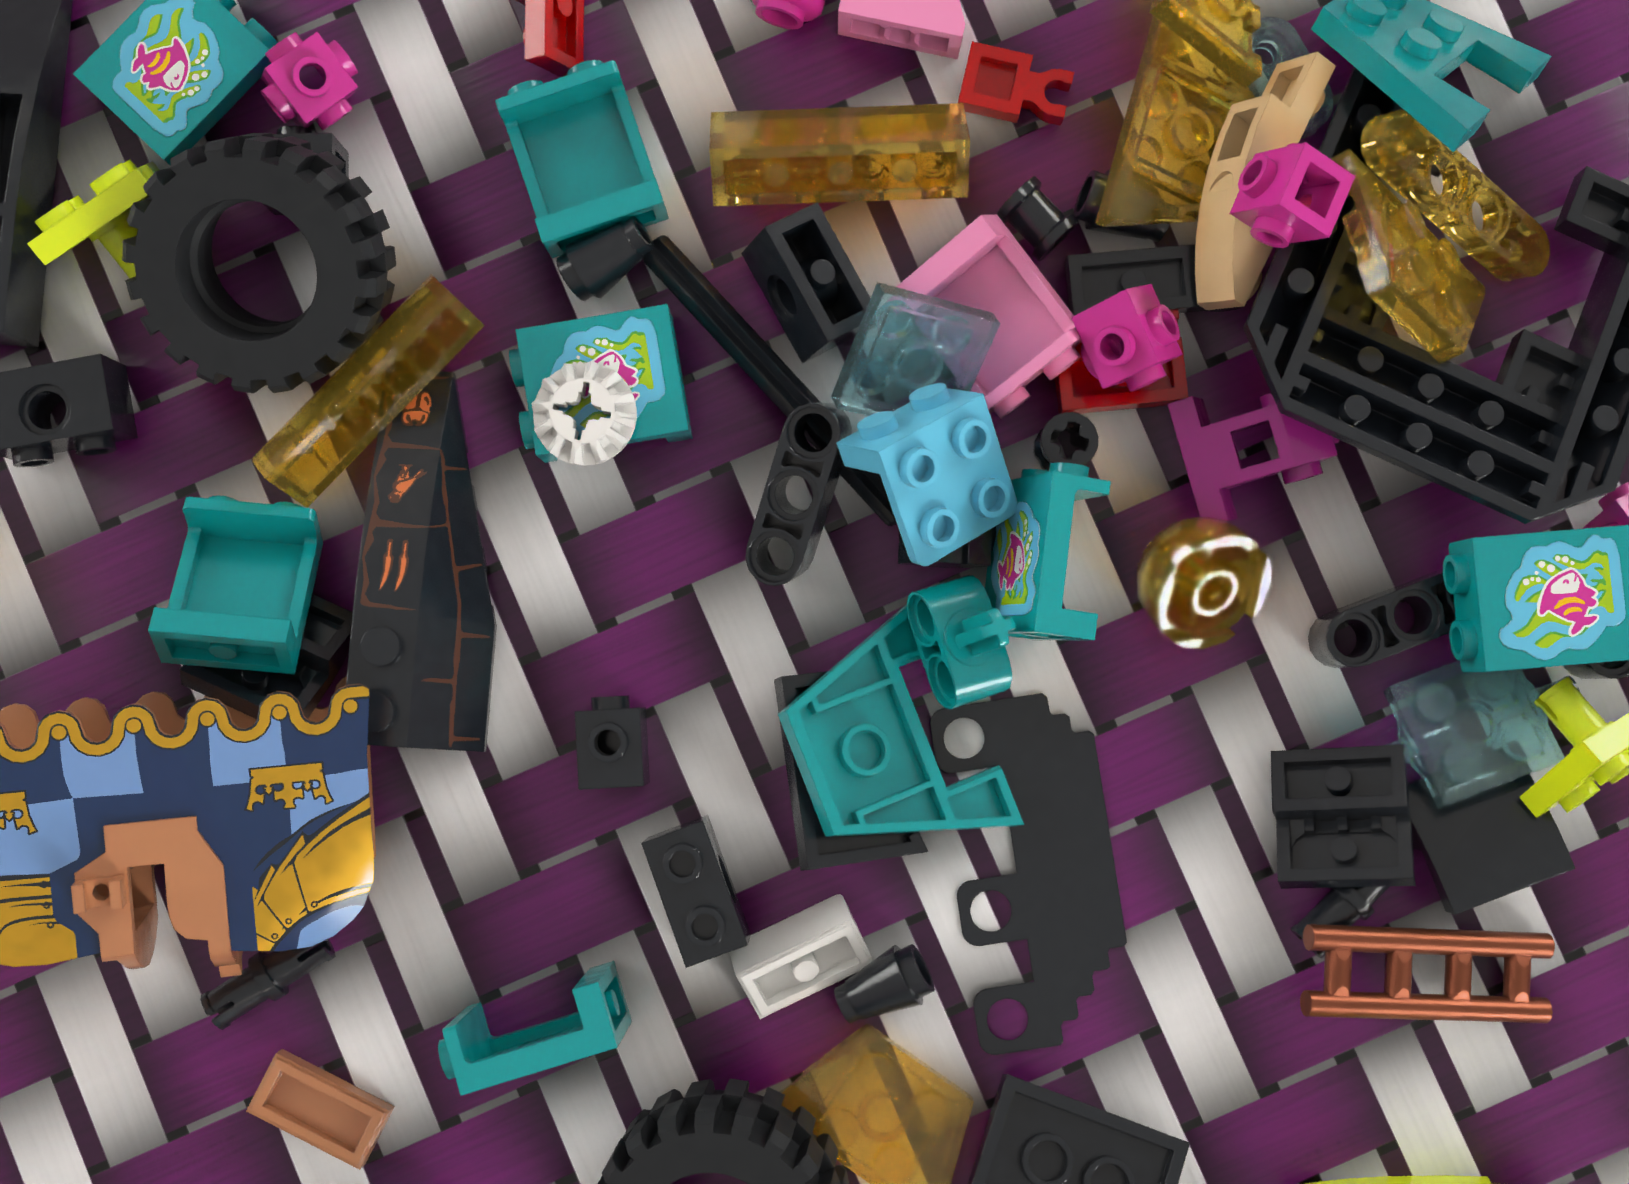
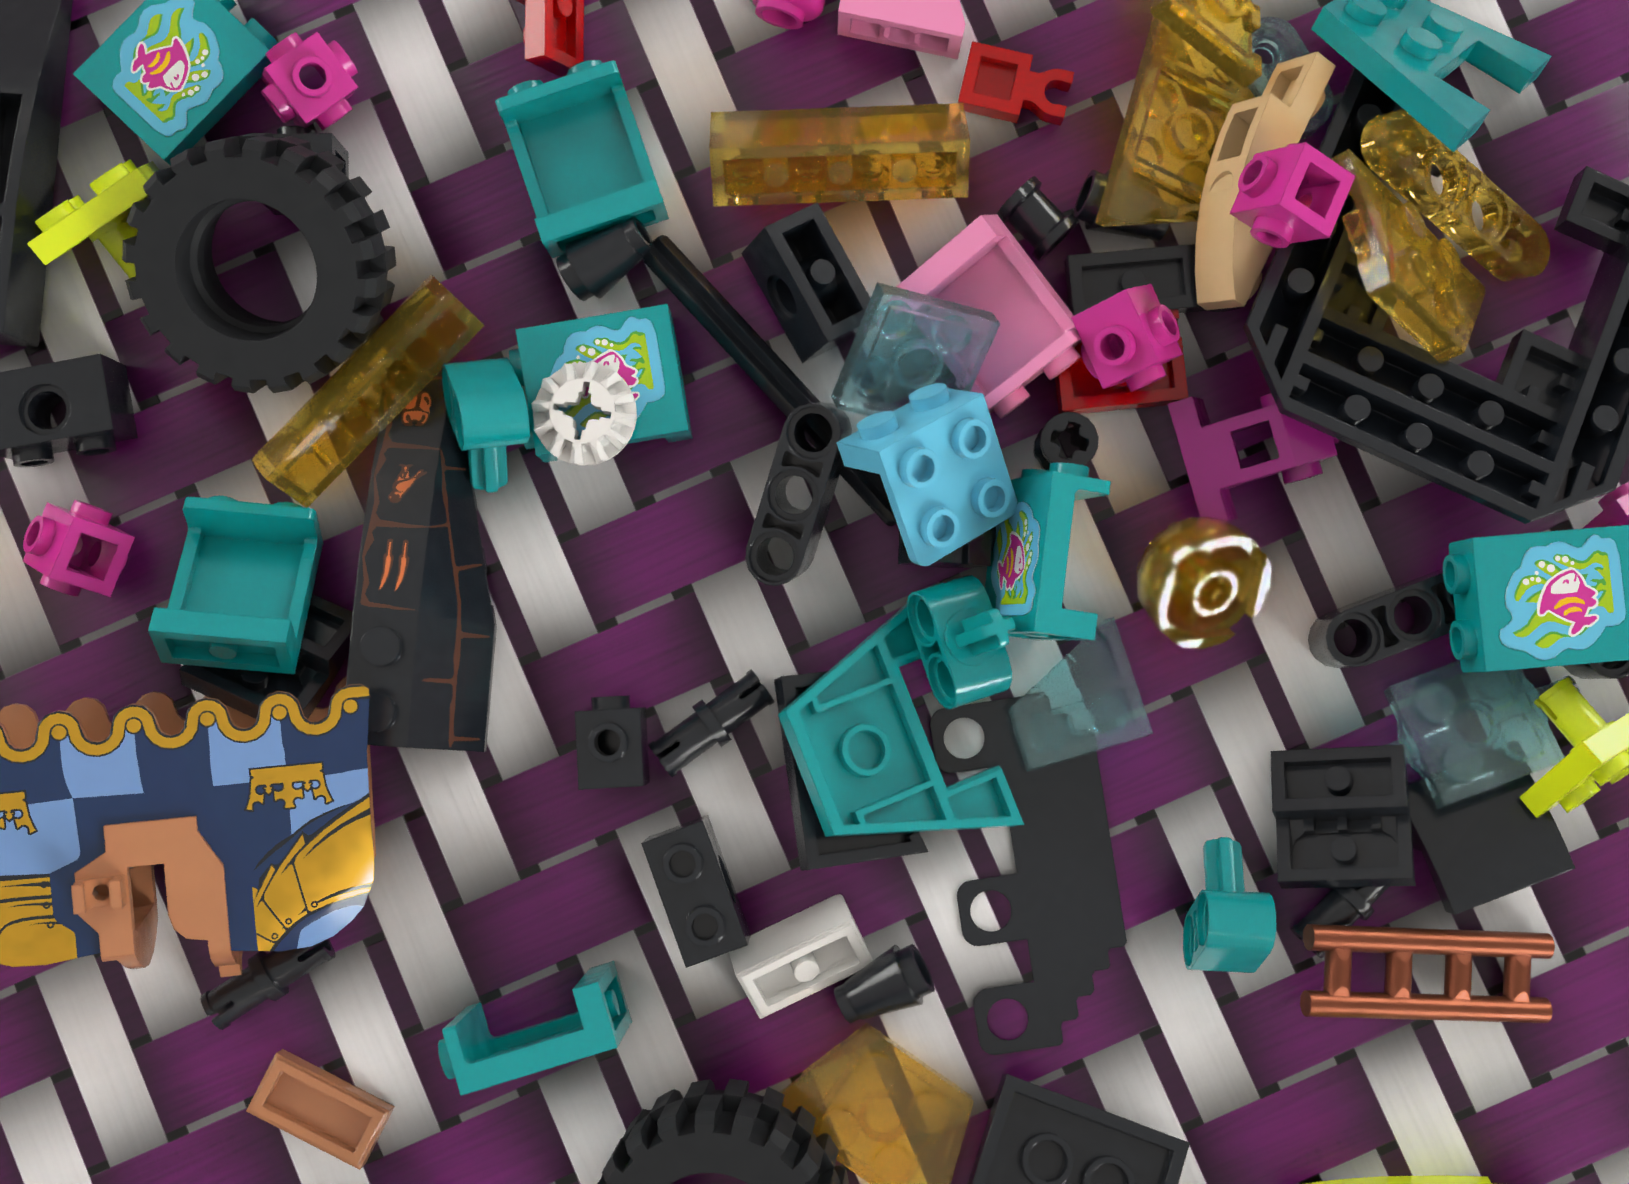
(76, 548): none -> dark pink brick
(486, 416): none -> teal beam
(711, 723): none -> black pin
(1081, 704): none -> clear light blue wing
(1225, 924): none -> teal beam

